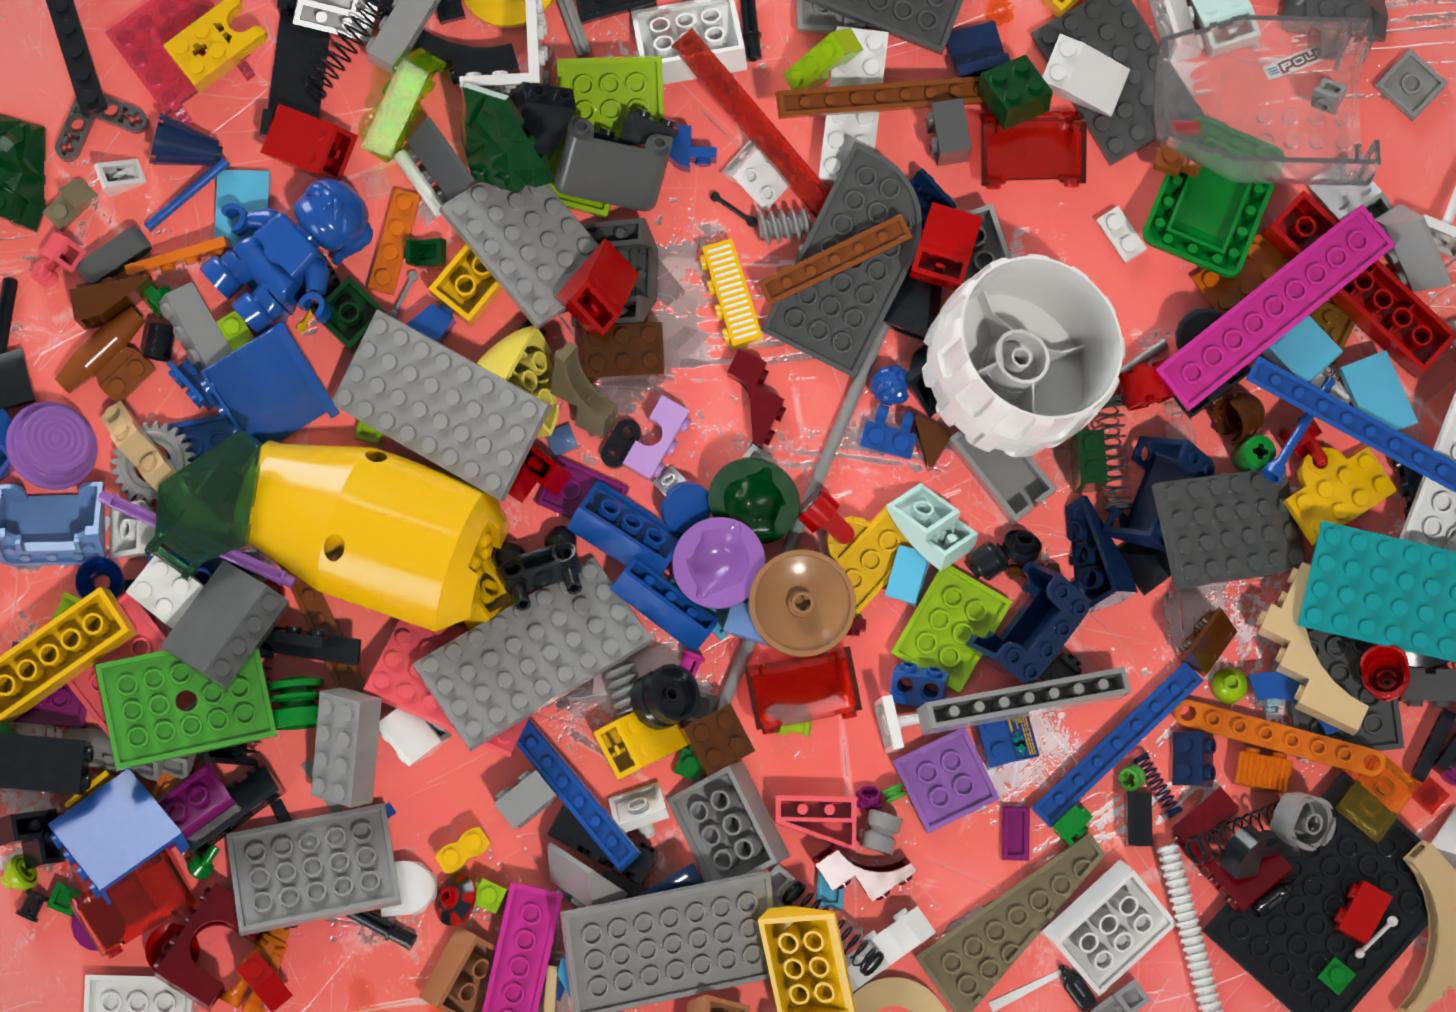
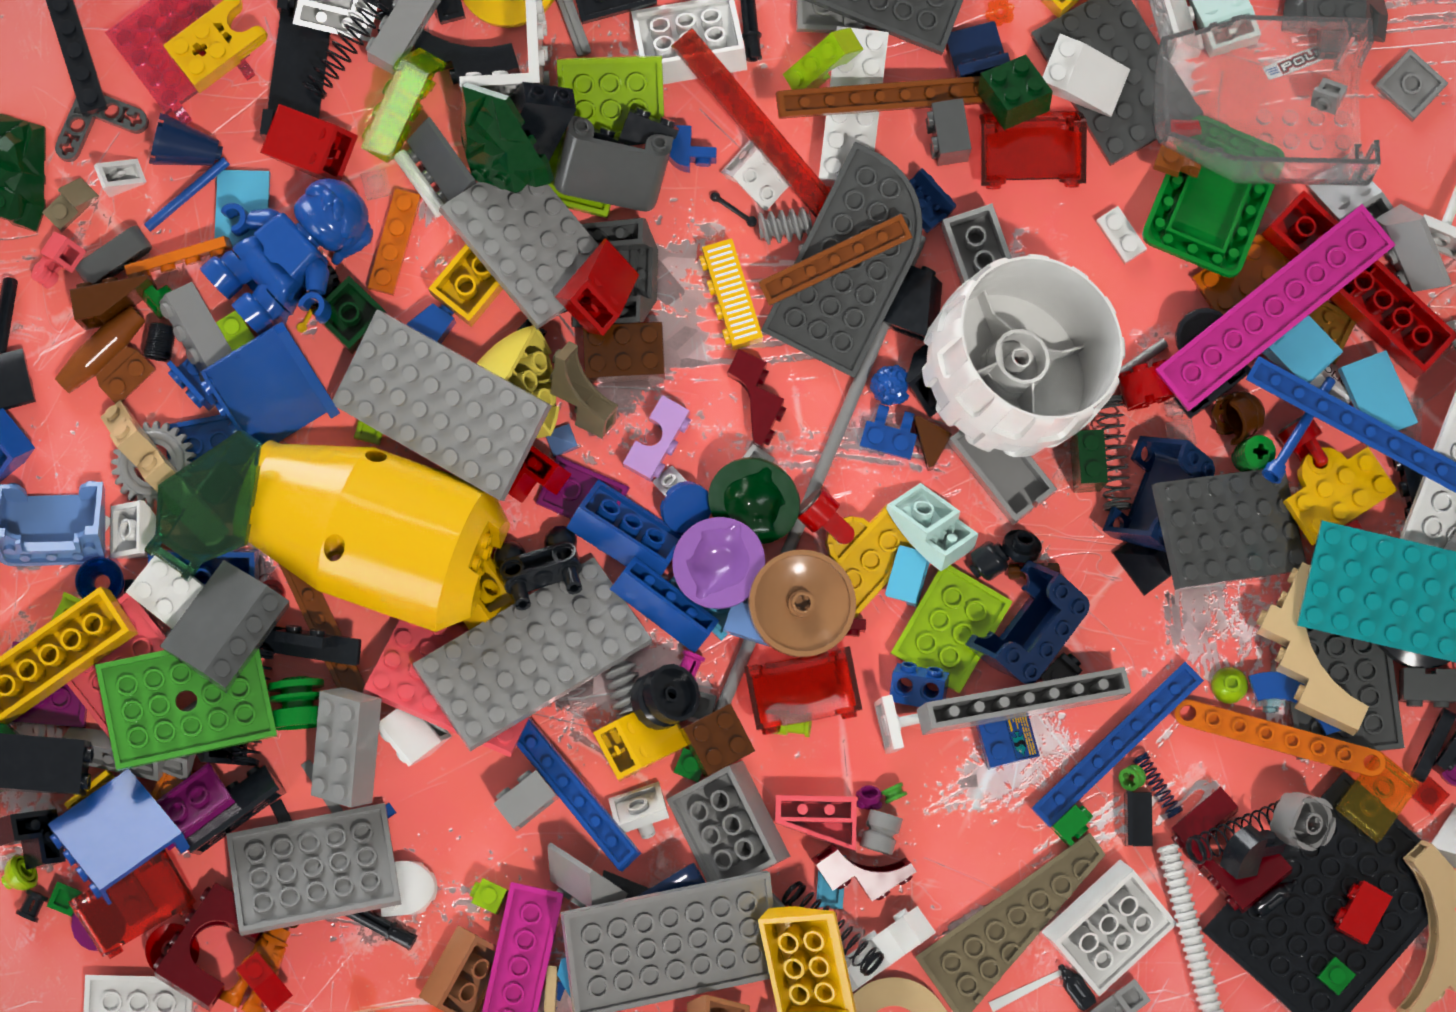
(51, 445): medium lavender piece -> none
(200, 865): green plate -> none
(236, 557): medium lavender piece -> none
(413, 277): light grey hinge -> none
(425, 252): dark green bracket -> none
(455, 899): dish -> none
(469, 846): yellow brick -> none
(572, 833): black wedge -> none
(620, 443): black plate -> none
(781, 881): white slope -> none
(945, 780): medium lavender plate -> none
(946, 246): red slope -> none
(1015, 833): magenta tile -> none
(1096, 560): dark blue wedge -> none
(1193, 758): dark blue bracket -> none
(1206, 645): reddish brown slope -> none
(1262, 771): orange brick -> none
(1384, 666): red helmet -> none
(1390, 922): white hinge -> none

